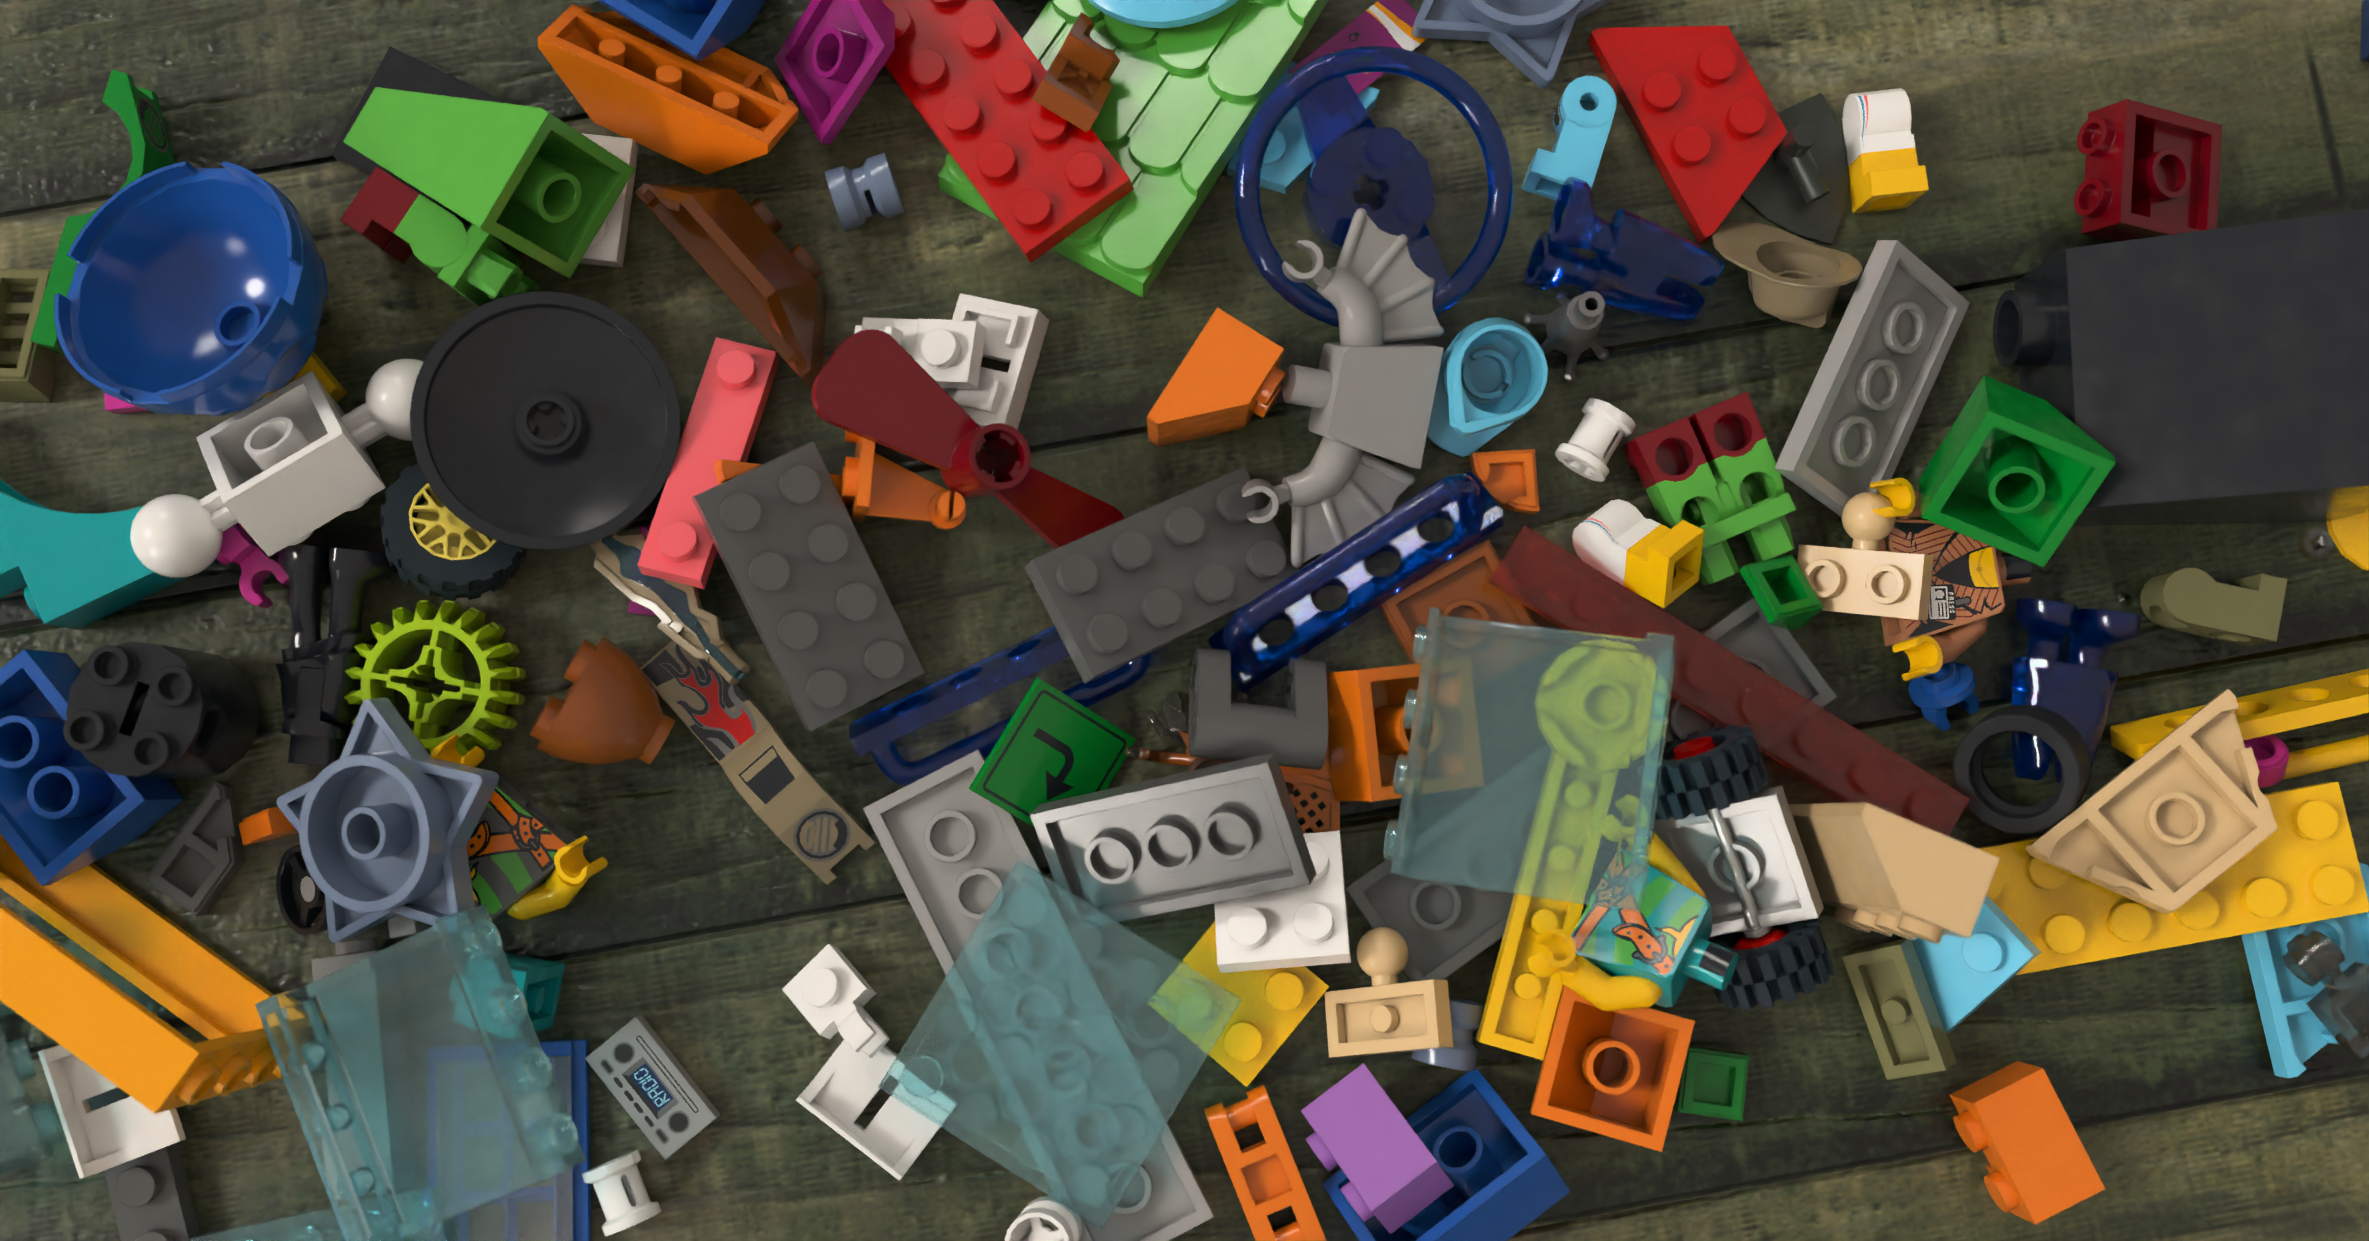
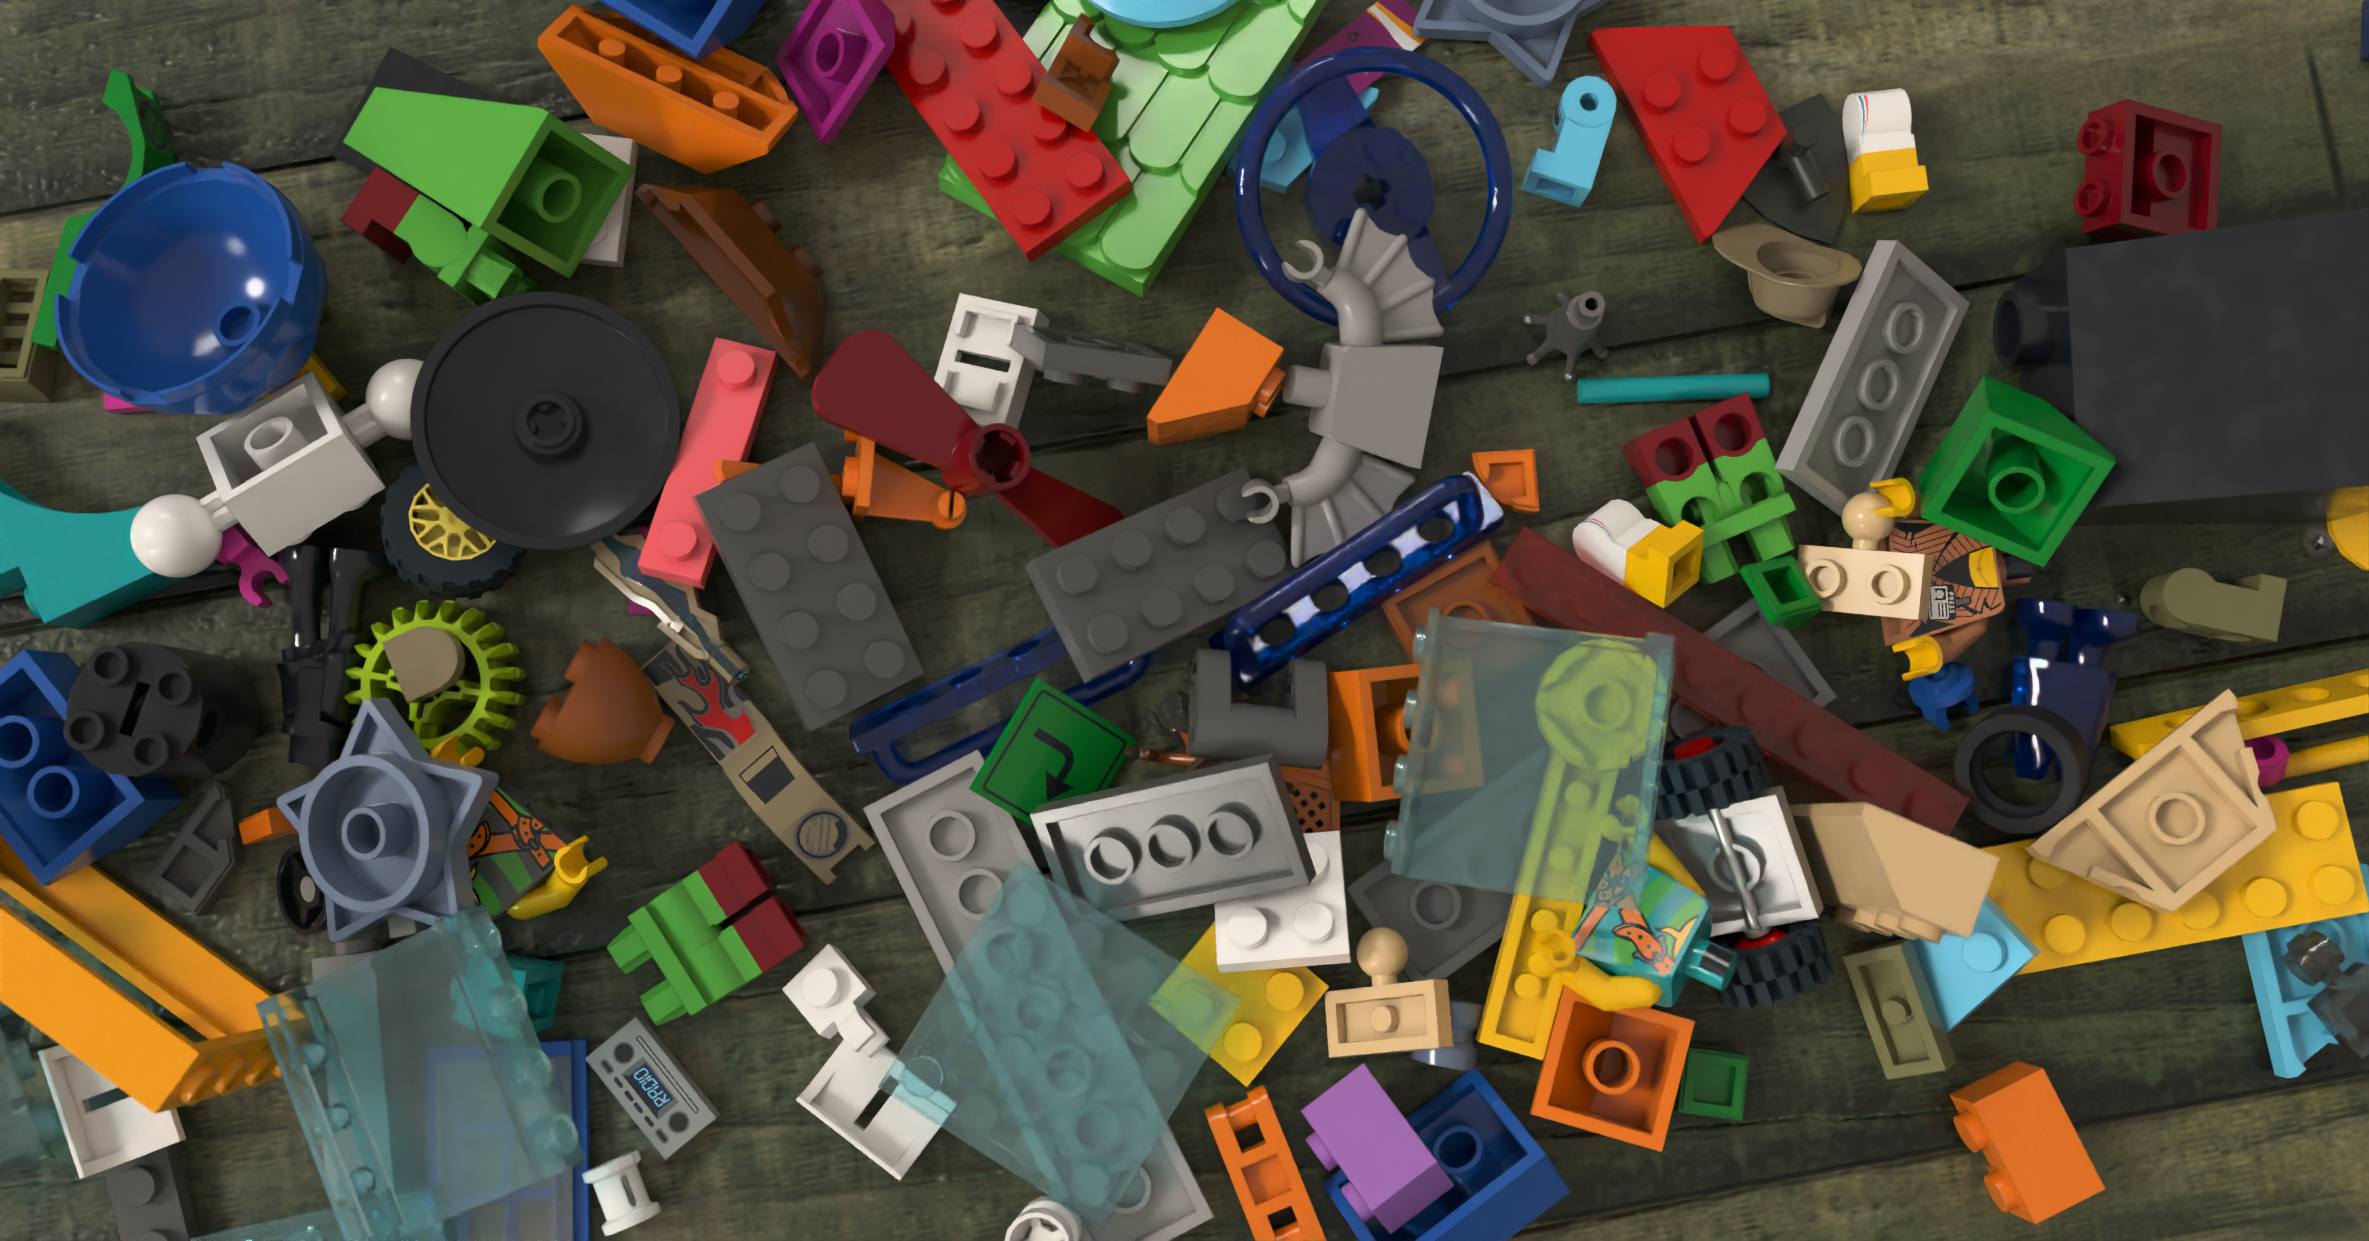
(425, 661): none -> dark tan tile
(691, 946): none -> bright green hips
(850, 195): sand blue wheel -> none
(943, 348): white plate -> none
(1071, 355): none -> dark grey plate
(1485, 384): medium azure helmet -> none
(1595, 439): white bush -> none
(1626, 261): clear blue piece -> none
(1671, 388): none -> teal bar

